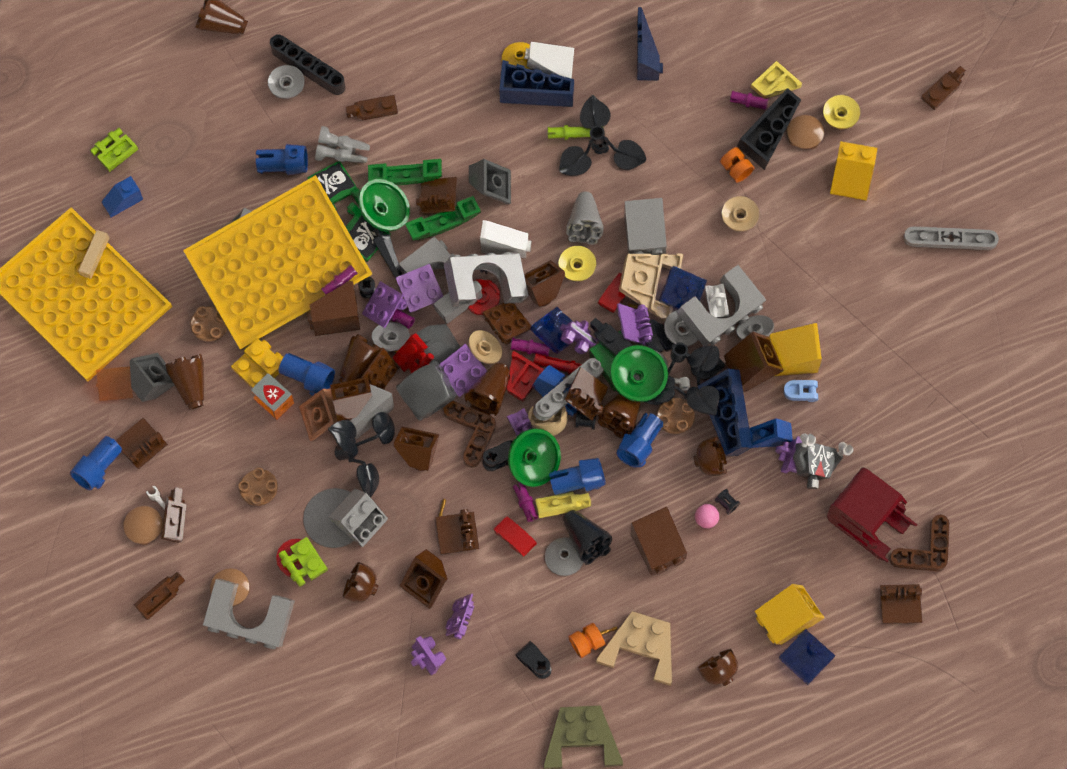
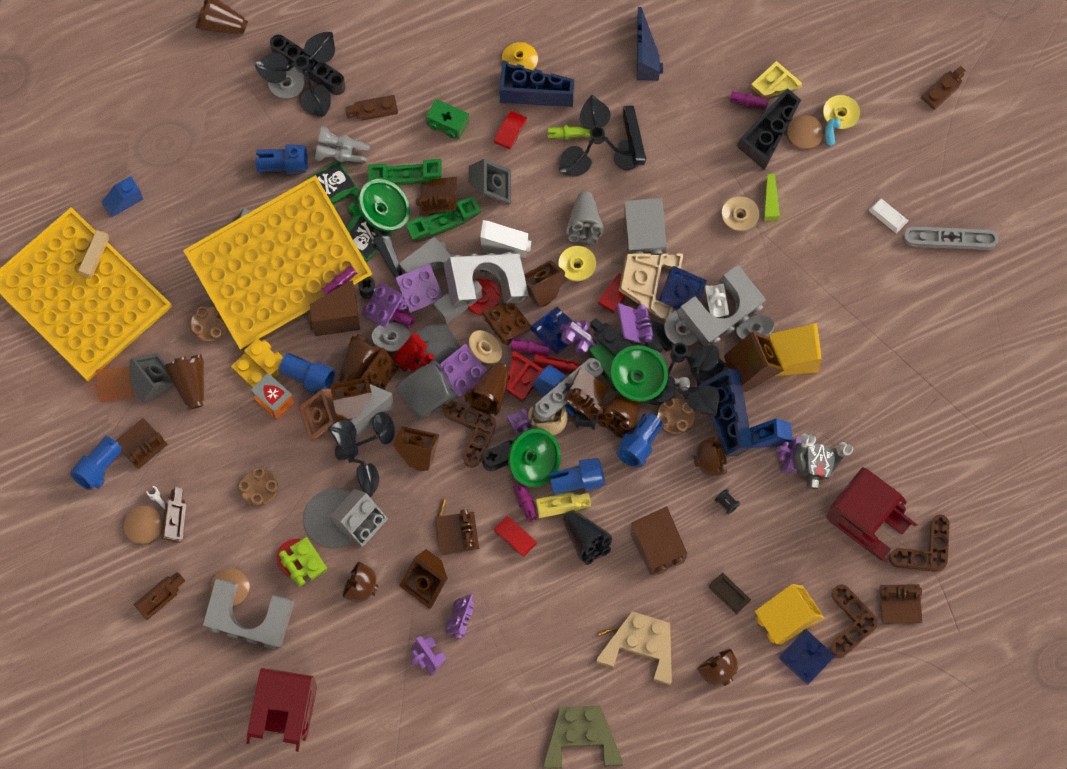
(117, 152): lime plate -> none
(282, 705): none -> dark red piece
(319, 47): none -> black plant
(447, 119): none -> green brick
(510, 130): none -> red slope
(532, 658): black piece -> none
(550, 58): white slope -> none
(559, 564): light grey dish -> none
(586, 640): orange wheel -> none
(599, 150): black plate -> none
(633, 135): none -> black beam
(707, 516): bright pink piece -> none
(729, 593): none -> dark brown tile
(737, 164): orange wheel -> none
(771, 199): none -> lime piece
(794, 390): light blue plate -> none
(829, 131): none -> medium azure arm
(853, 170): yellow slope -> none
(858, 619): none -> reddish brown beam
(888, 215): none -> white tile

